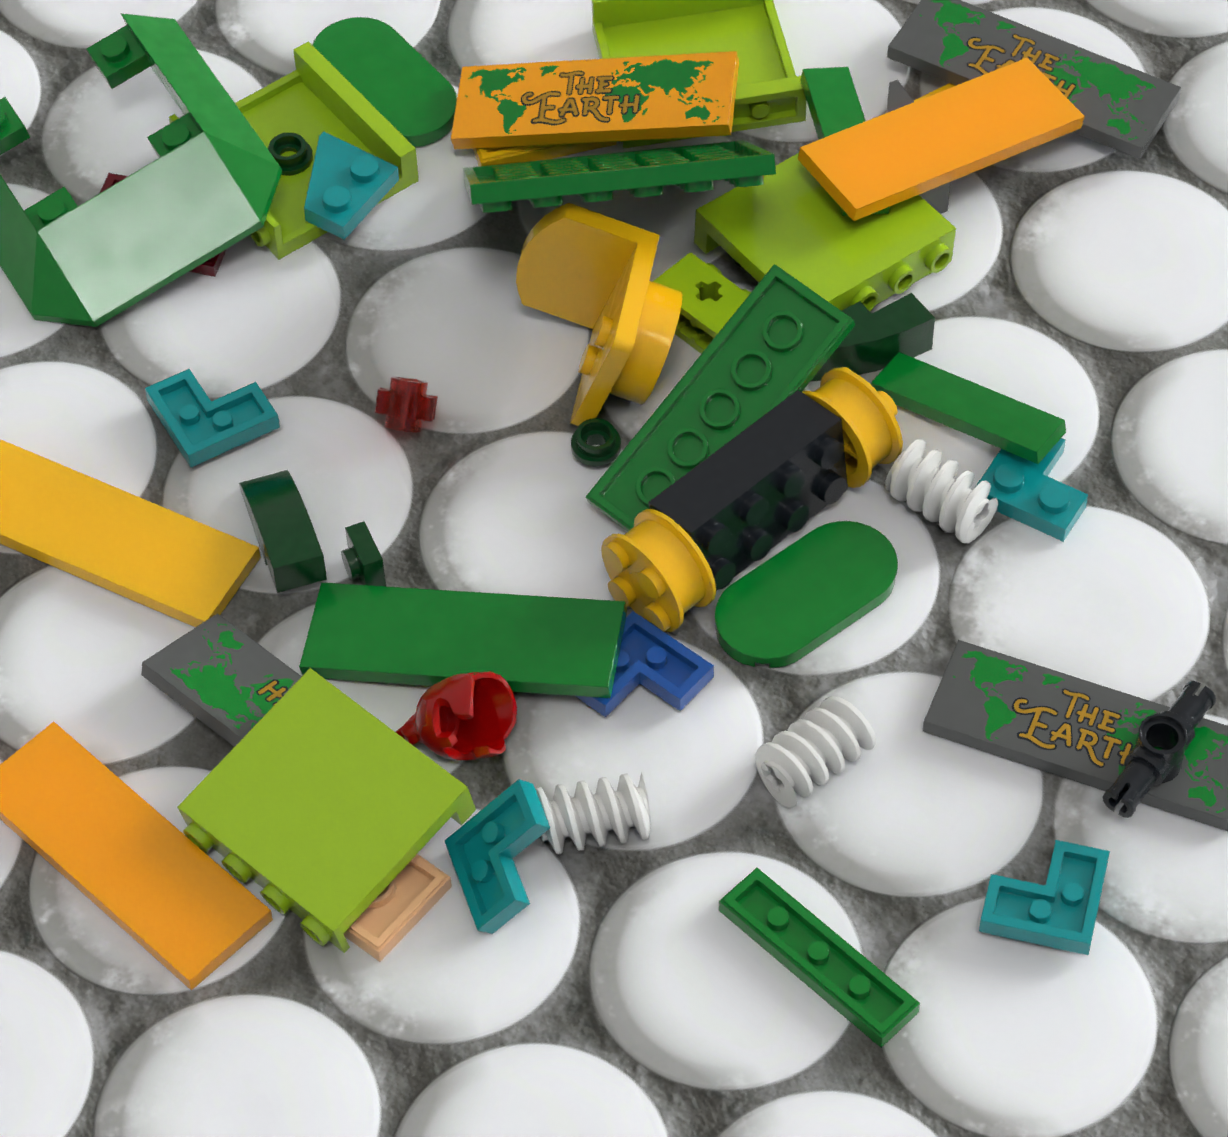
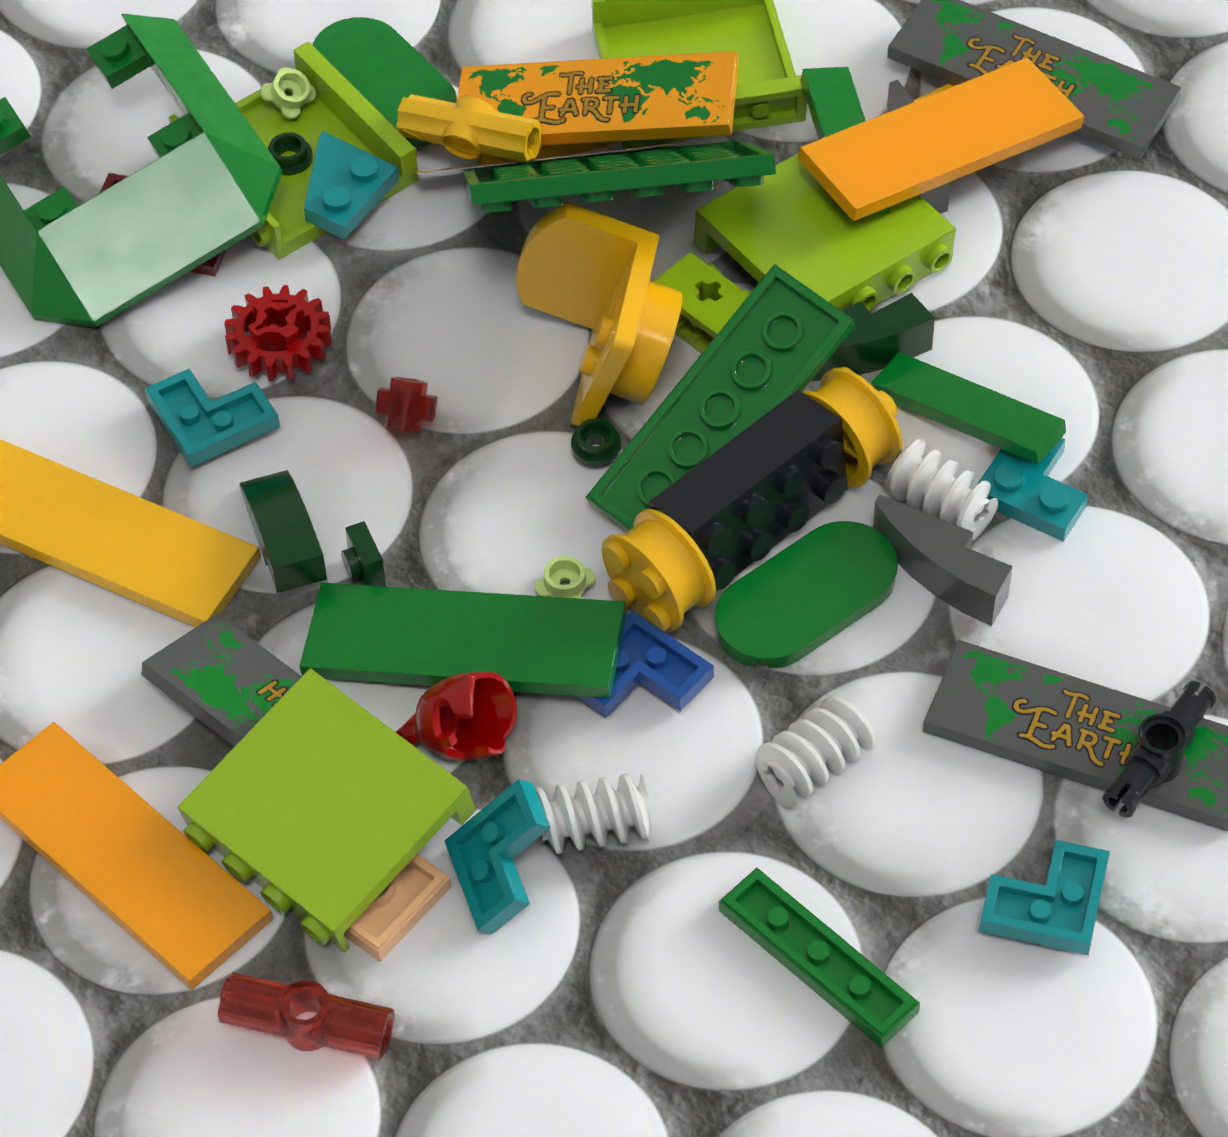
(278, 333): none -> red gear
(291, 81): none -> yellowish green plate
(337, 1025): none -> clear red piece
(469, 128): none -> yellow piece
(550, 157): none -> sticker
(563, 570): none -> yellowish green plate
(942, 560): none -> dark grey slope

